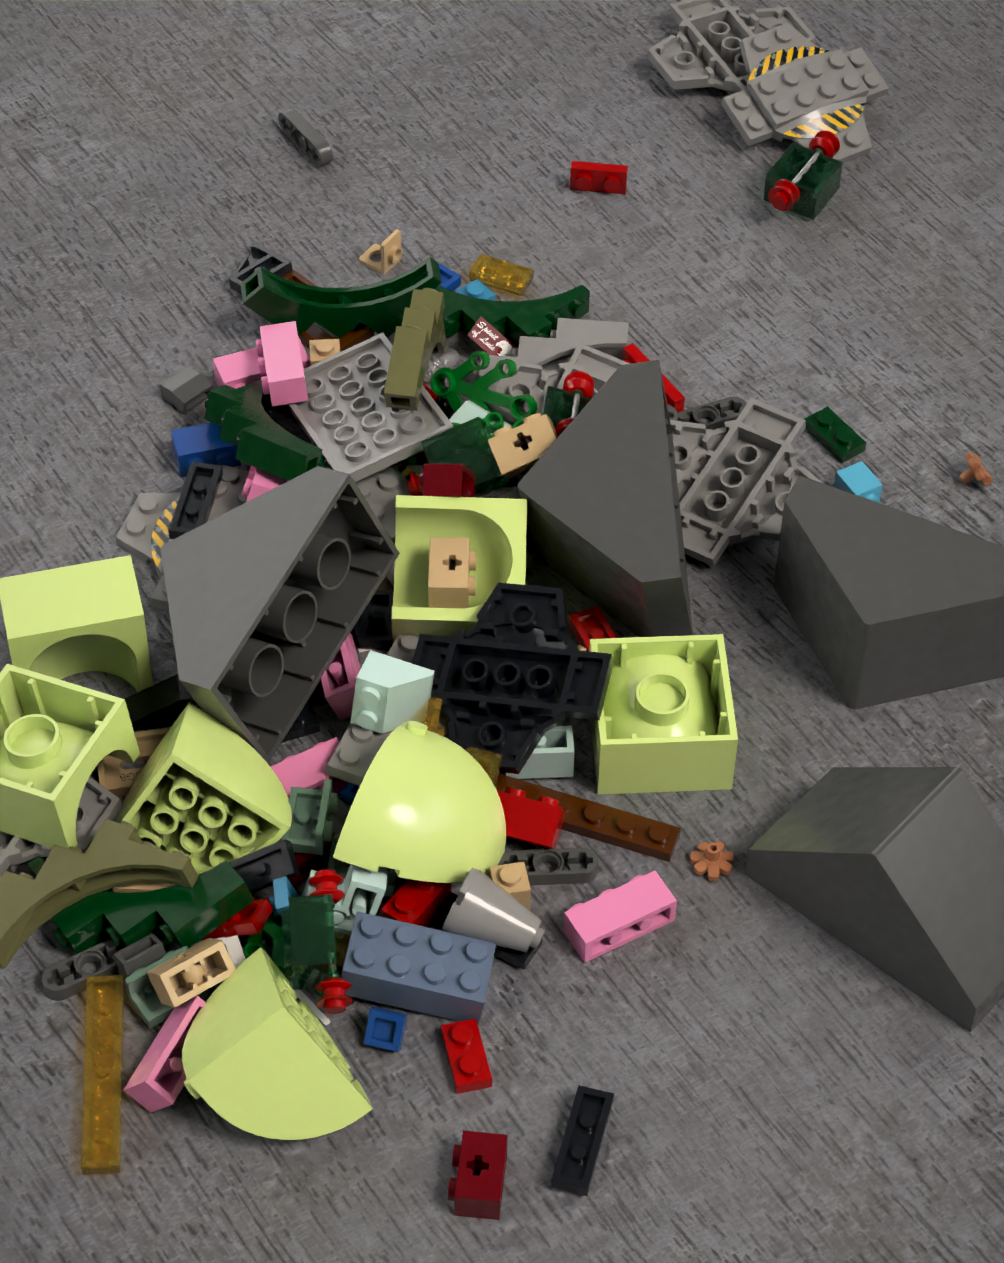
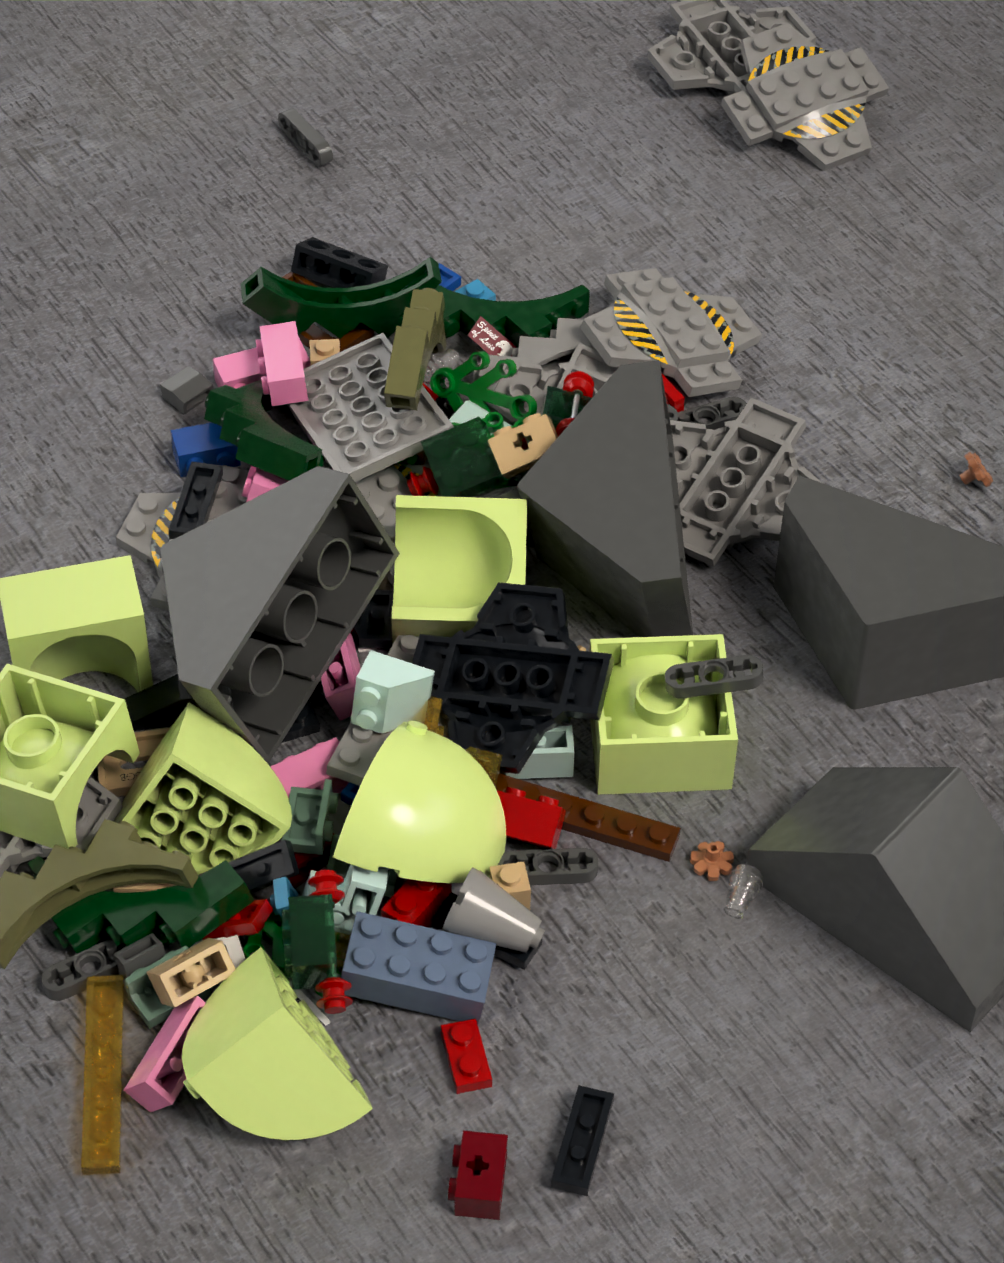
(259, 257): black wing -> none
(335, 265): none -> black brick
(385, 1029): blue plate -> none
(390, 253): tan bracket -> none
(447, 480): dark red brick -> none
(449, 572): tan brick -> none
(501, 274): clear yellow plate -> none
(590, 625): red plate -> none
(598, 177): red plate -> none
(619, 916): bright pink brick -> none
(680, 329): none -> light grey plate
(702, 668): none -> dark grey beam
(742, 889): none -> clear cone
(805, 177): clear green brick -> none
(835, 434): dark green plate -> none
(859, 481): medium azure brick -> none

